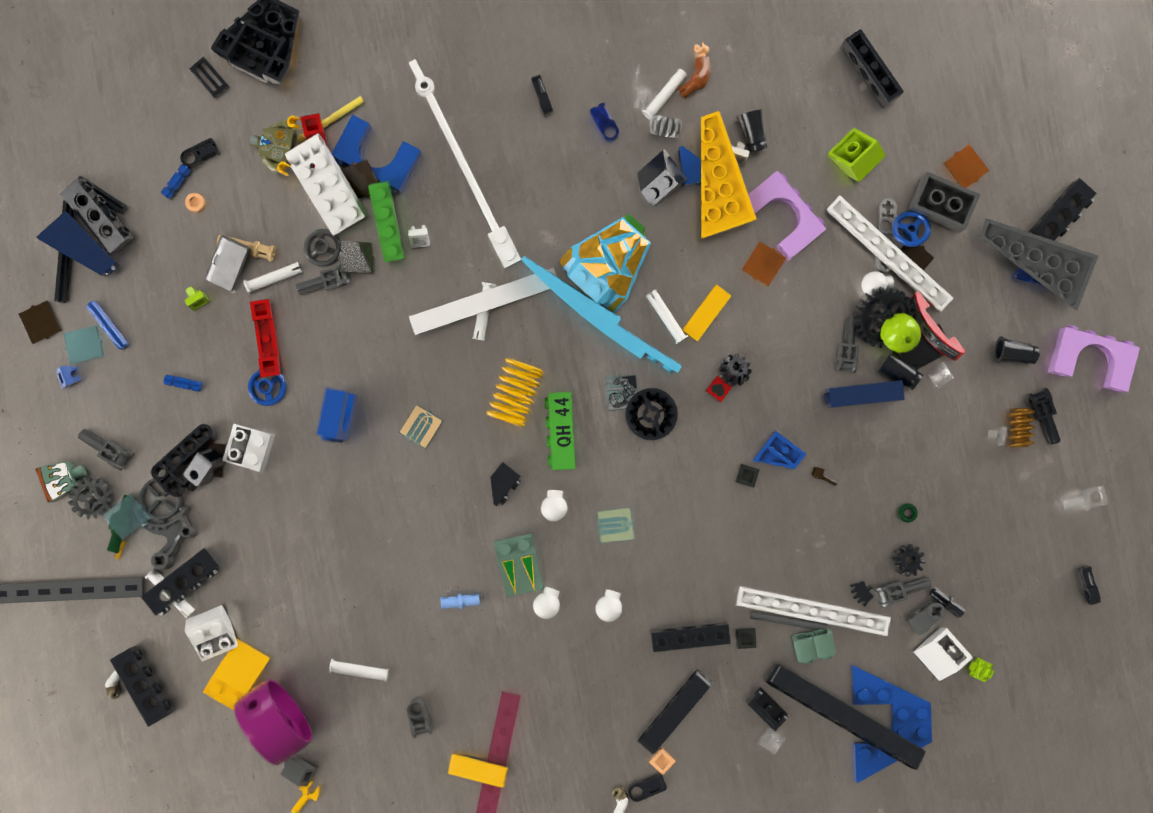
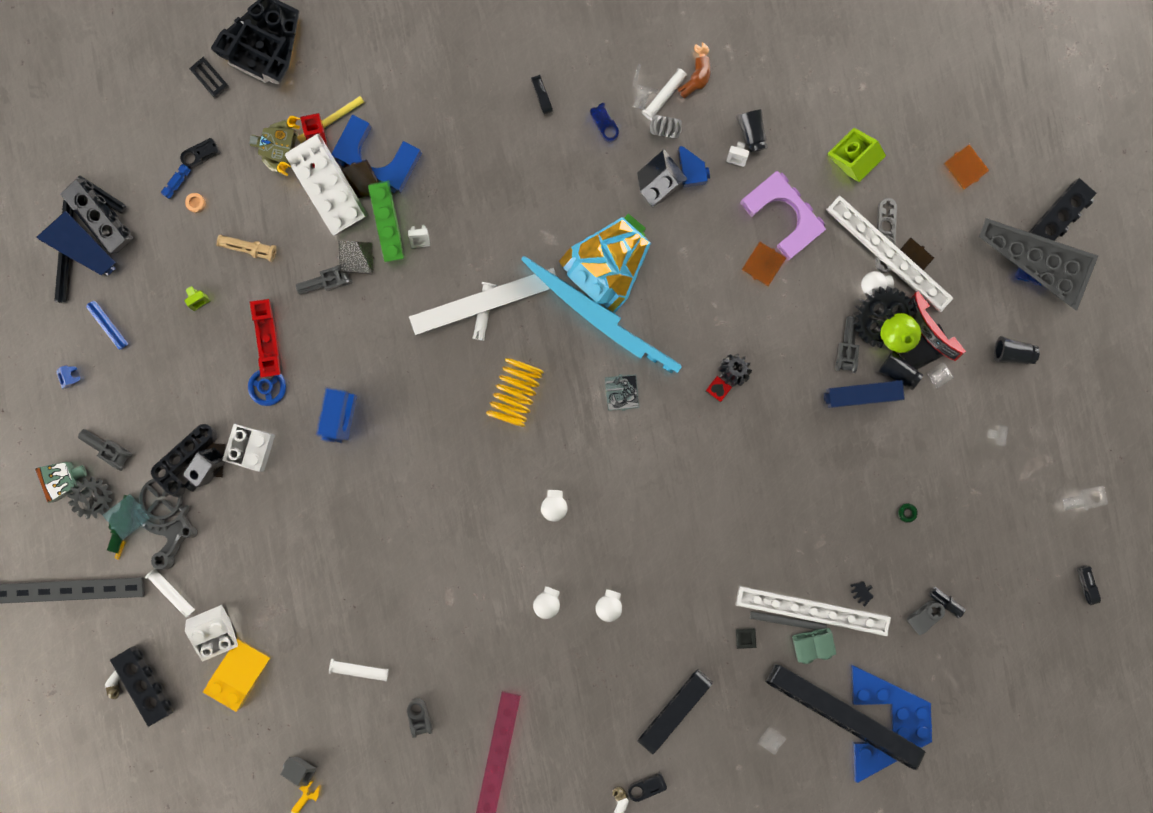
(40, 322): dark brown piece -> none
(83, 344): clear light blue piece -> none
(152, 597): black brick -> none
(182, 383): blue axle -> none
(227, 263): piece -> none
(272, 277): white pin -> none
(273, 722): magenta cylinder -> none
(311, 256): dark grey piece -> none
(420, 426): piece -> none
(460, 601): light blue pin -> none
(478, 770): yellow tile -> none
(499, 236): white bar -> none
(502, 481): black slope -> none
(518, 564): sand green slope -> none
(561, 431): bright green brick -> none
(615, 525): clear light blue piece -> none
(644, 397): black gear -> none
(662, 761): light nougat tile -> none
(666, 317): white pin -> none
(690, 637): black brick -> none
(706, 313): yellow tile -> none
(723, 191): yellow wing -> none
(747, 475): pearl dark grey tile -> none
(767, 709): black hinge -> none
(780, 452): blue wing -> none
(819, 474): dark brown hand -> none
(872, 68): black brick -> none
(897, 591): dark grey connector -> none
(909, 552): black gear -> none
(911, 238): blue piece -> none
(942, 654): white slope -> none
(944, 202): dark grey brick -> none
(981, 669): lime gear -> none
(1022, 427): pearl gold piece -> none
(1044, 409): black connector -> none
(1120, 356): lavender arch -> none

